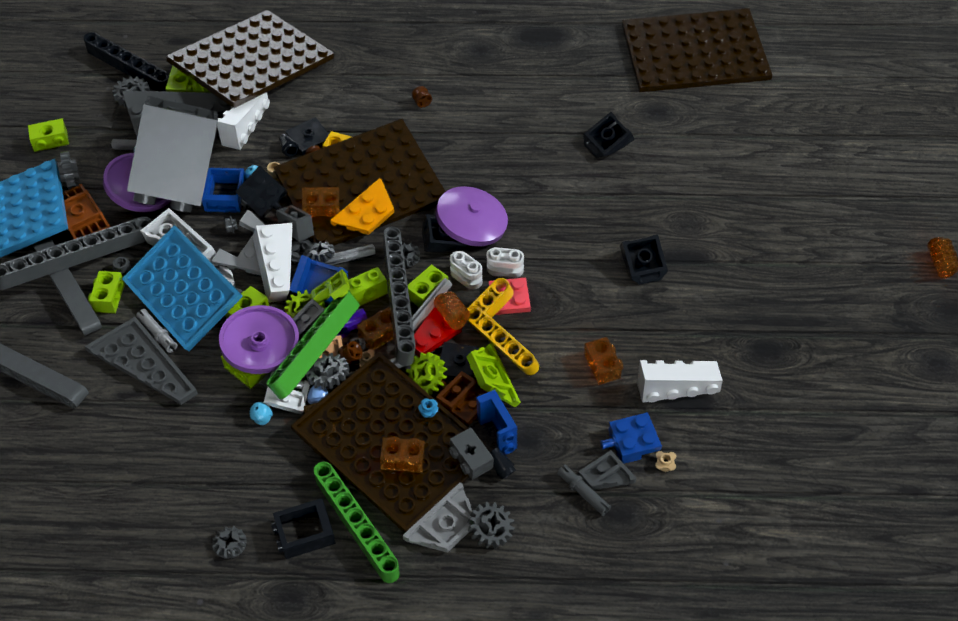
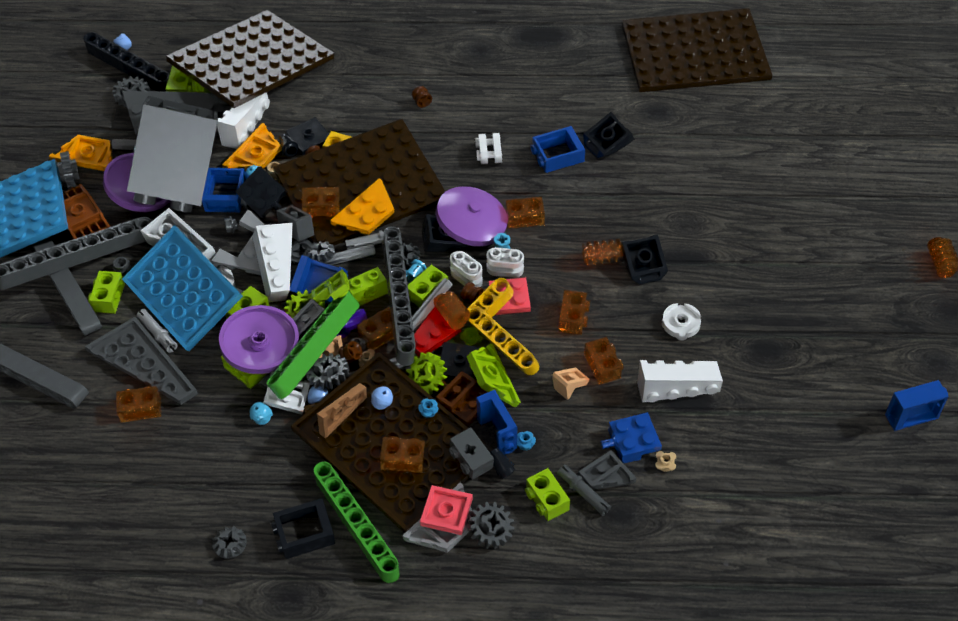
(48, 135): lime brick -> none
(88, 152): none -> light orange wing
(123, 41): none -> light blue piece
(134, 404): none -> clear orange brick
(256, 150): none -> light orange wing
(340, 409): none -> medium nougat wing
(374, 239): none -> light grey pin
(381, 397): none -> light blue piece
(414, 270): none -> medium azure bush
(446, 510): none -> coral plate
(471, 292): none -> reddish brown wheel
(471, 332): none -> clear neon green plate
(483, 154): none -> white brick
(502, 240): none -> medium azure bush
(525, 212): none -> clear orange brick
(528, 444): none -> dark azure plate
(551, 493): none -> lime brick
(555, 138): none -> blue window
(567, 380): none -> light nougat slope
(573, 312): none -> clear orange brick
(602, 251): none -> clear orange piece
(681, 330): none -> white plate
(916, 405): none -> blue window

